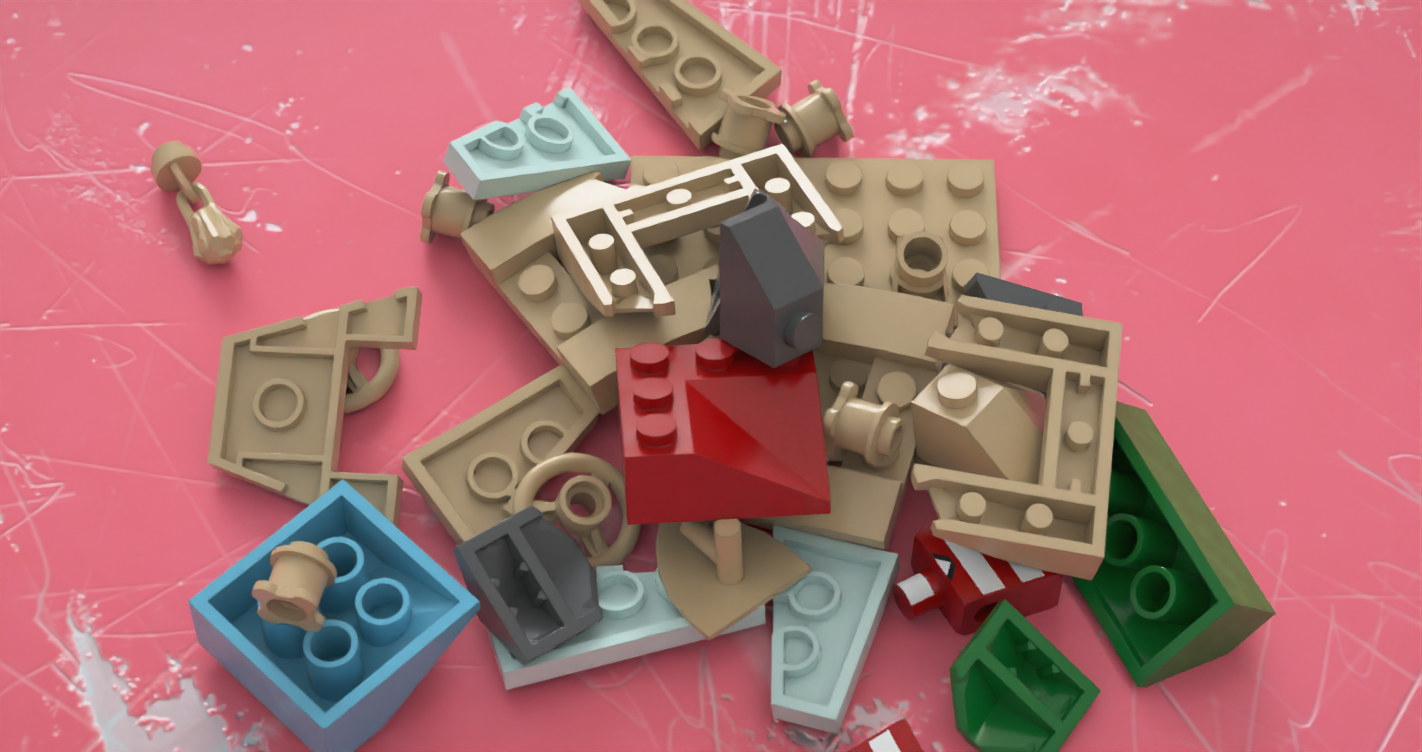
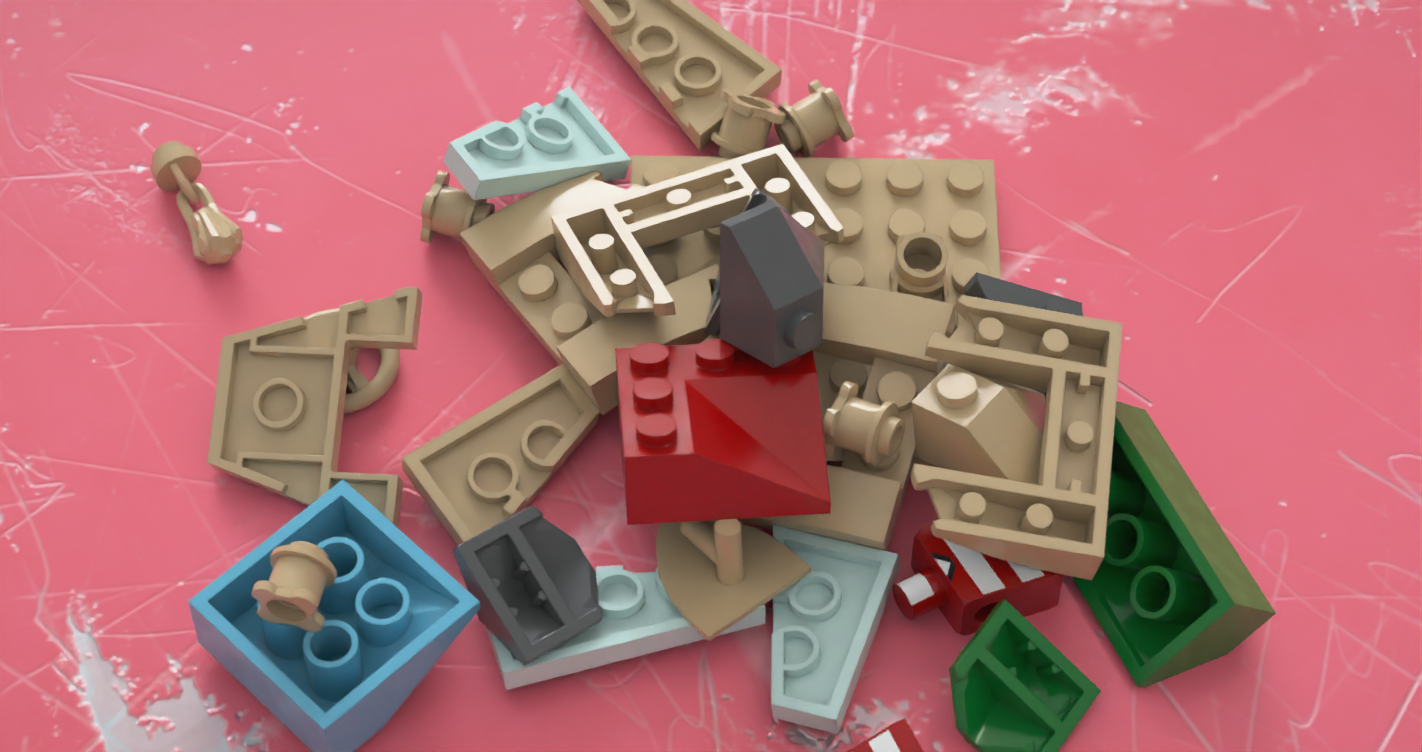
(586, 491): tan piece -> none

